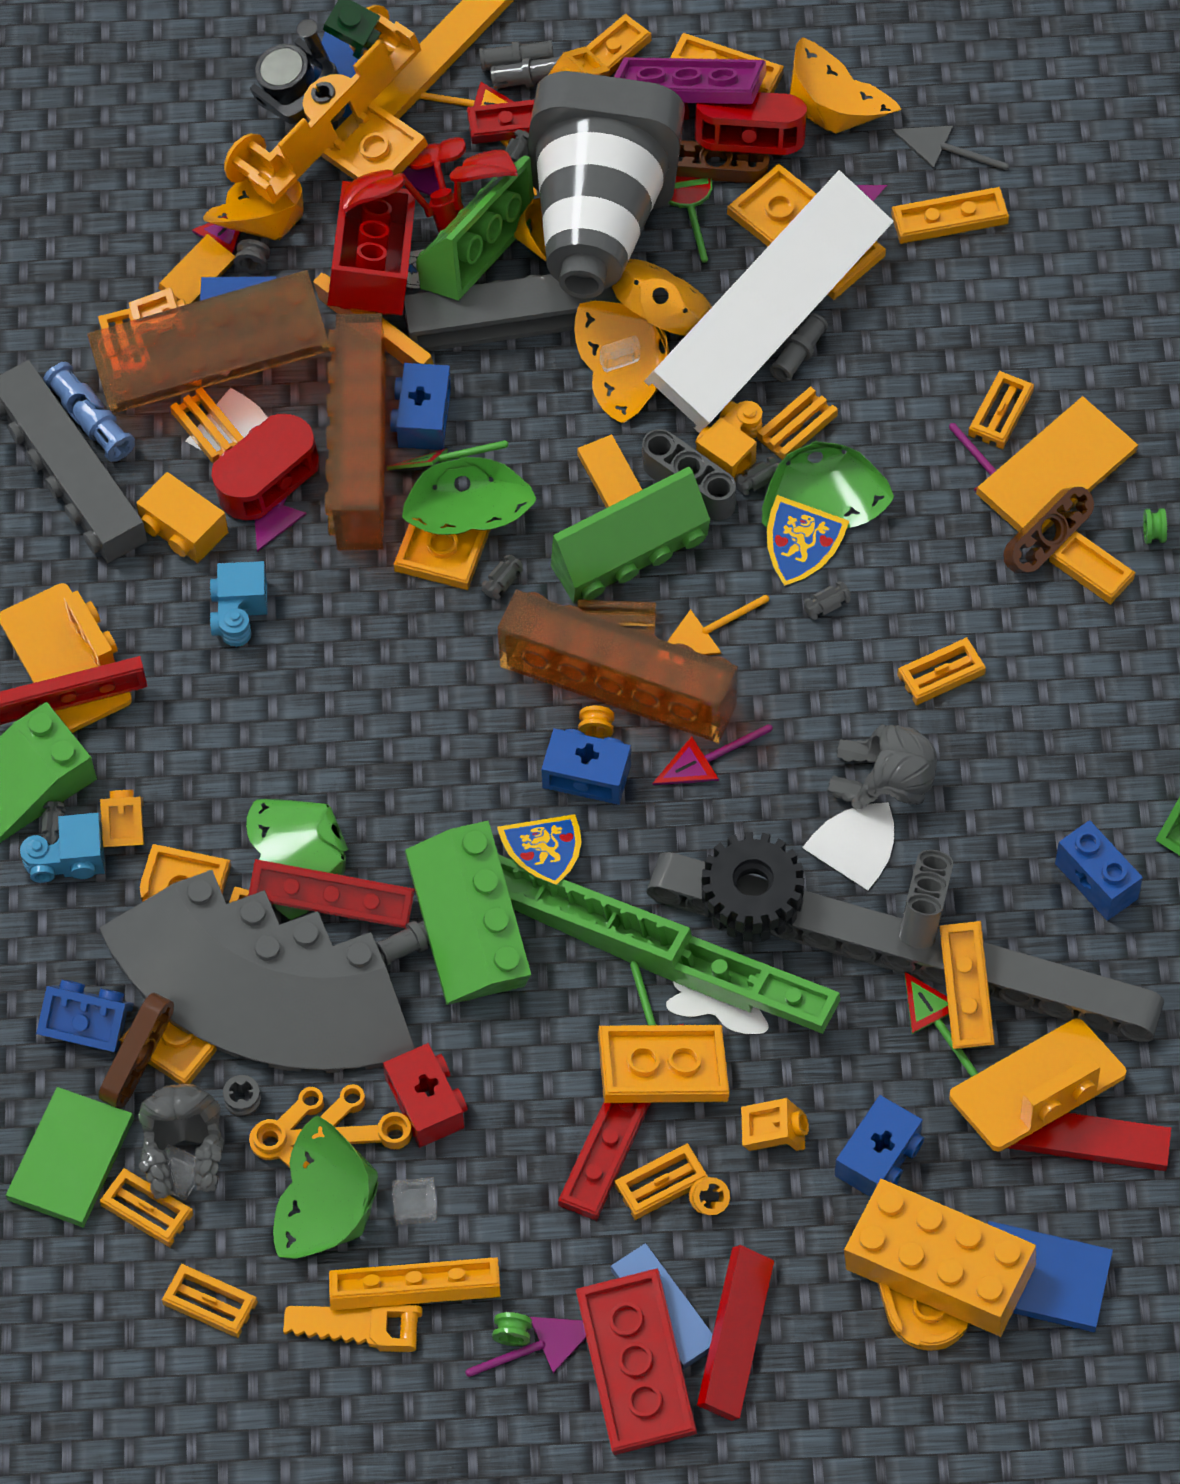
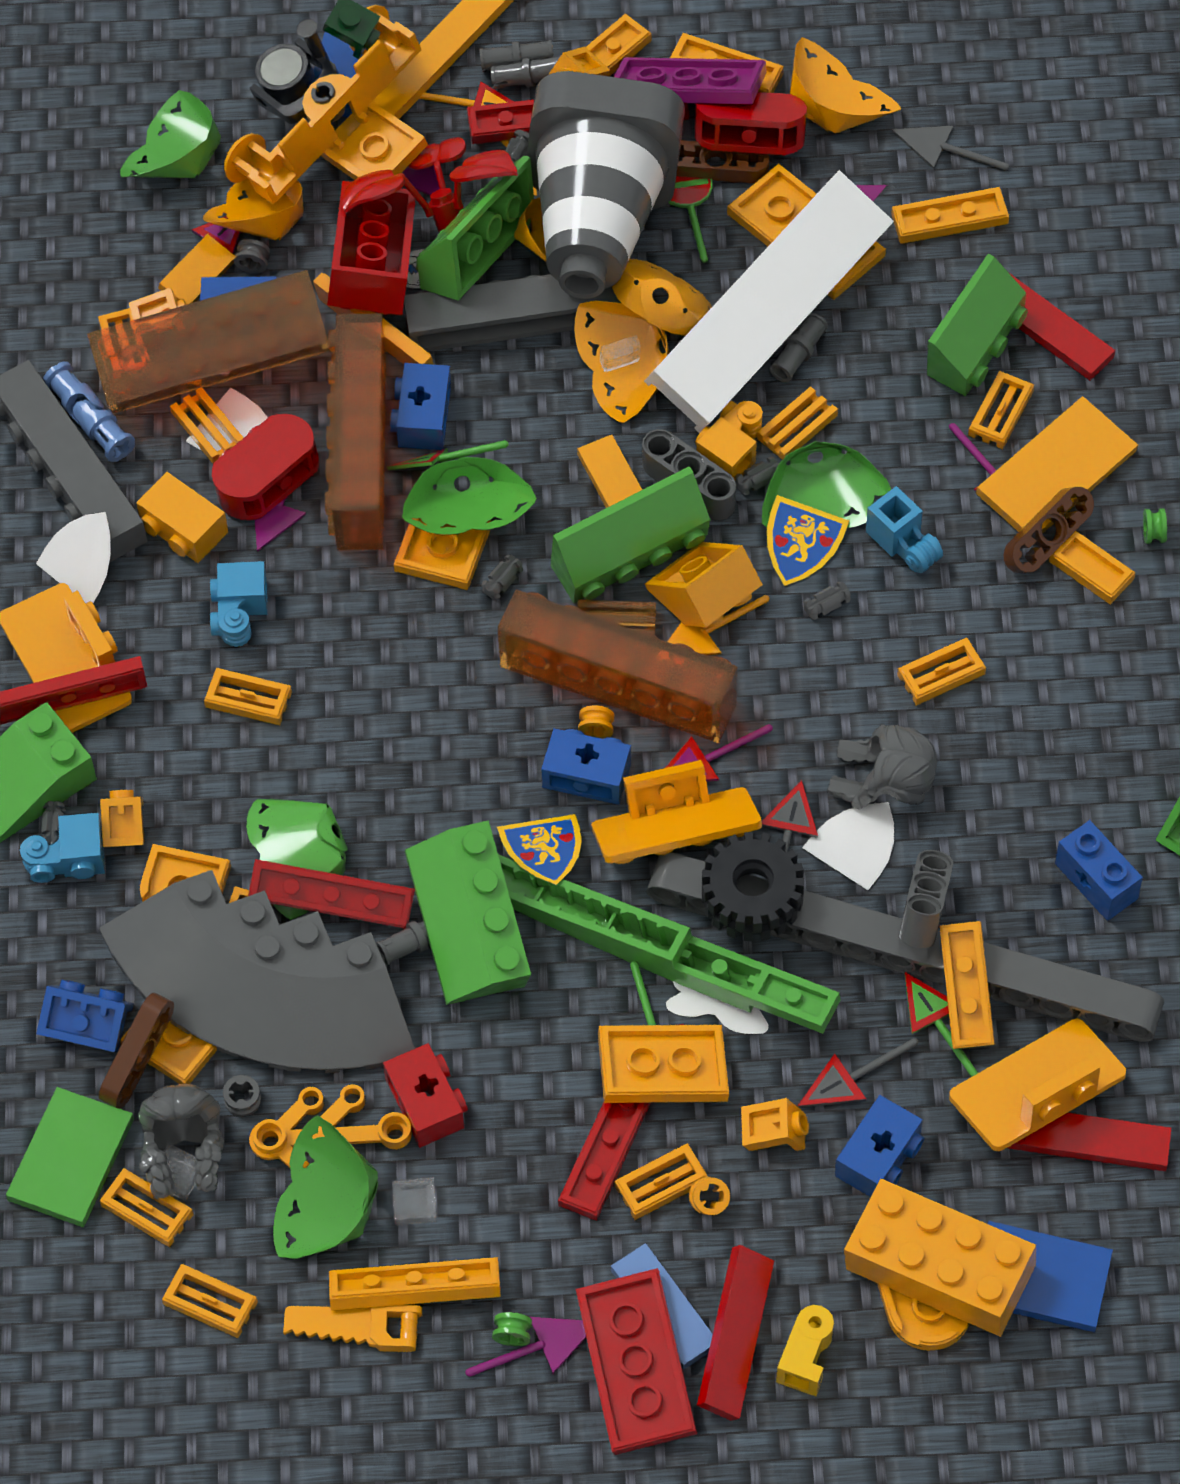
(80, 555): none -> white sticker
(181, 150): none -> bright green piece
(245, 702): none -> light orange tile
(673, 811): none -> light orange bracket
(706, 583): none -> light orange slope
(792, 815): none -> piece
(808, 1338): none -> yellow leg
(838, 1086): none -> piece
(896, 526): none -> dark azure brick
(976, 327): none -> bright green slope
(1064, 335): none -> red tile

